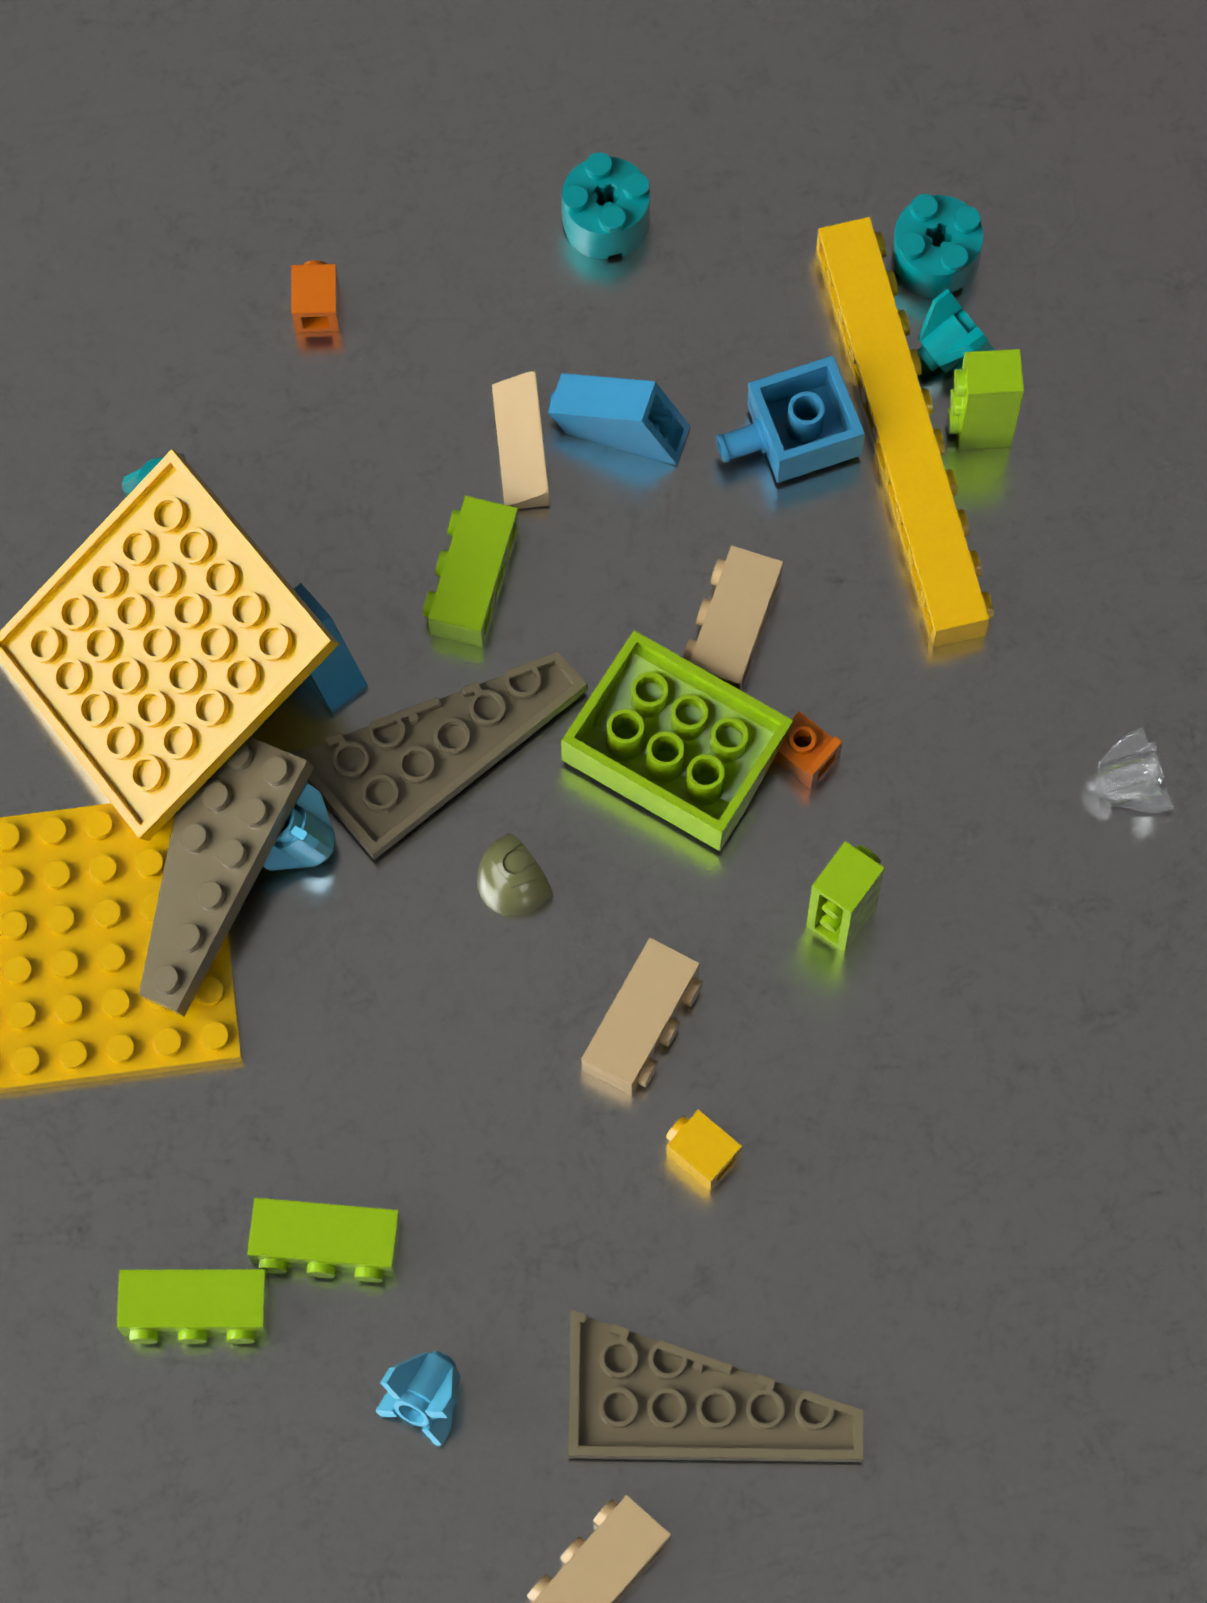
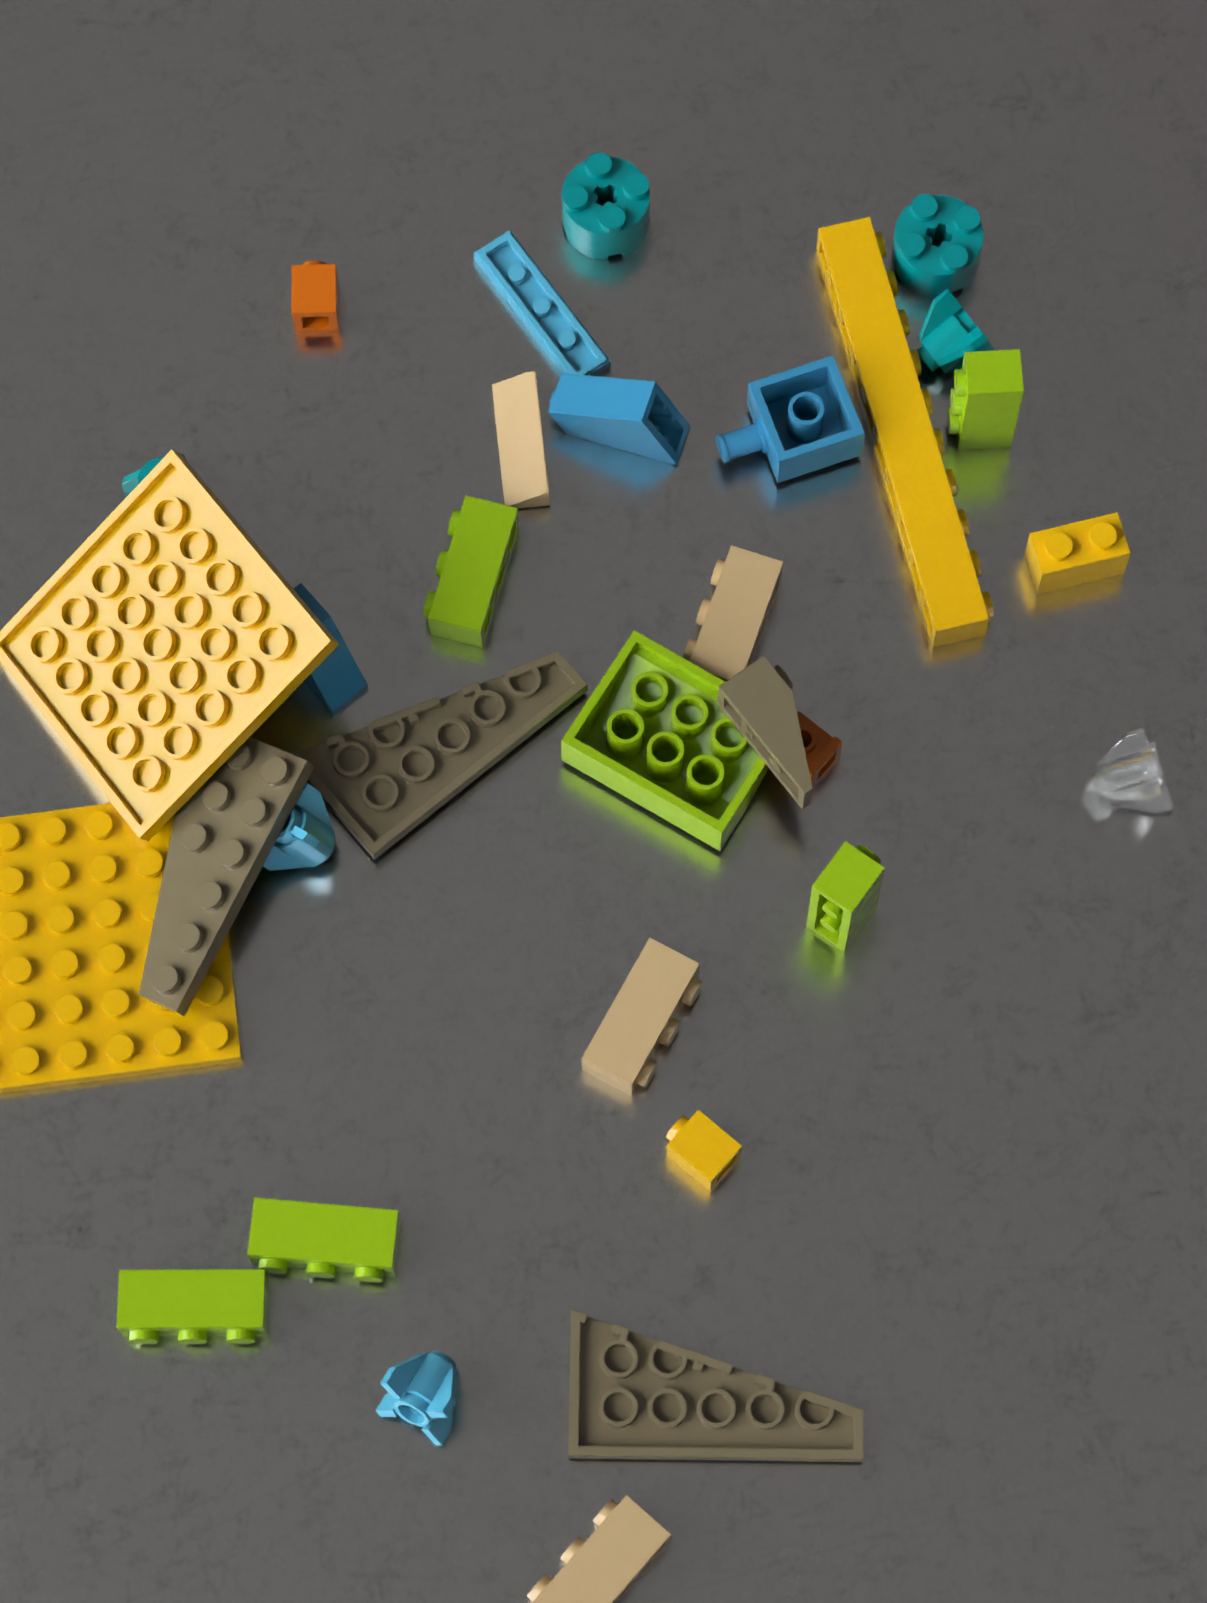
(511, 879): olive helmet -> none
(540, 307): none -> medium azure tile
(766, 715): none -> dark tan slope
(1077, 553): none -> yellow brick

